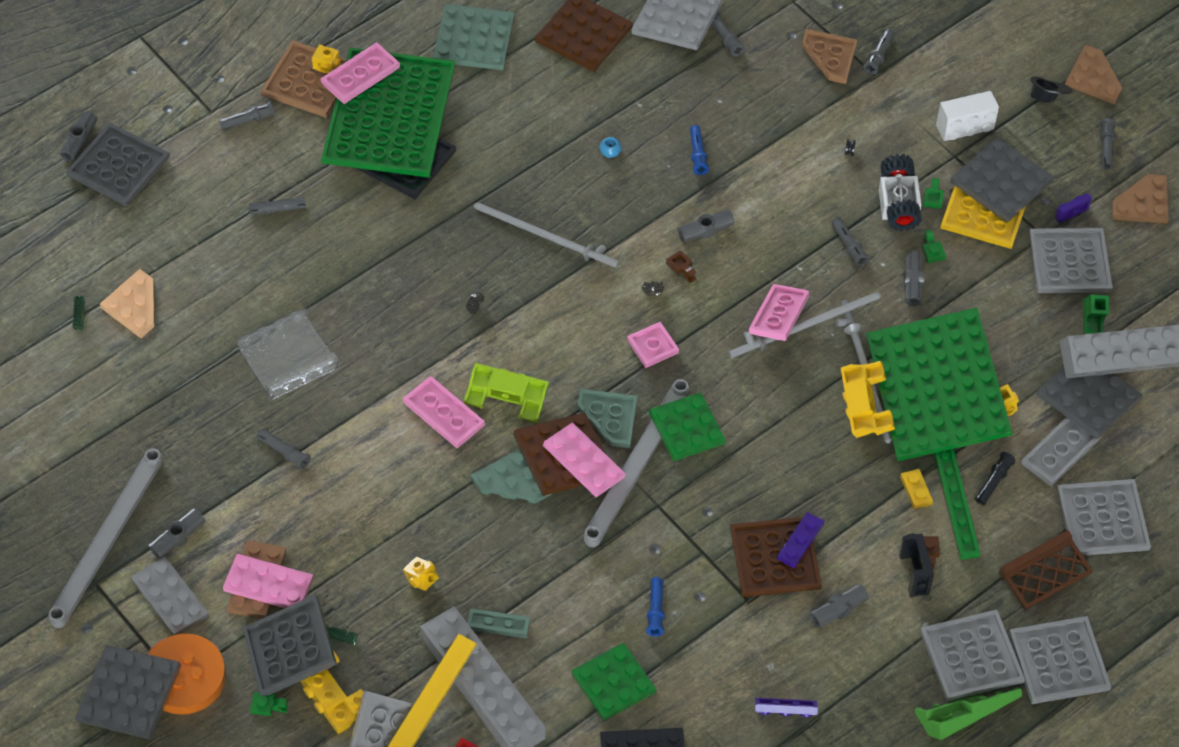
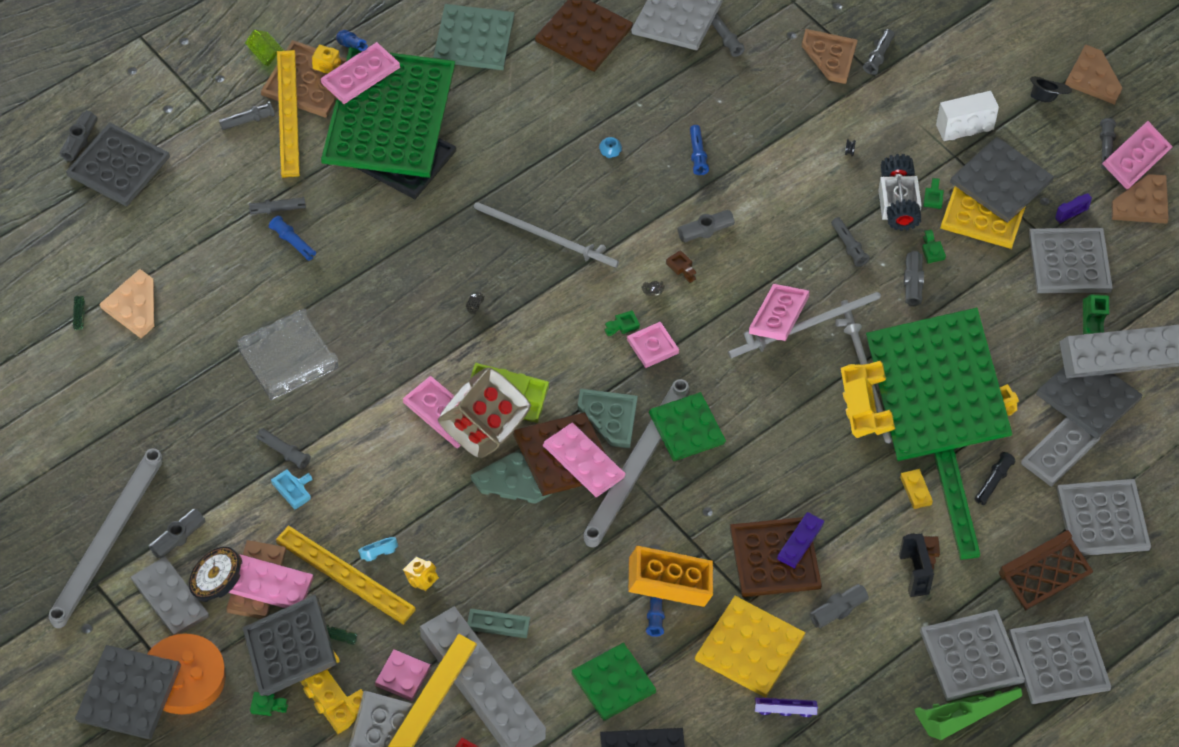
(215, 574): none -> tile
(263, 46): none -> clear neon green panel
(287, 233): none -> blue pin
(288, 114): none -> yellow tile
(292, 488): none -> medium azure plate
(346, 575): none -> yellow tile
(349, 39): none -> blue pin
(384, 546): none -> medium azure plate
(402, 675): none -> bright pink plate
(484, 412): none -> dark tan piece
(624, 322): none -> green plate
(670, 576): none -> light orange brick
(750, 646): none -> yellow plate
(1137, 155): none -> bright pink plate

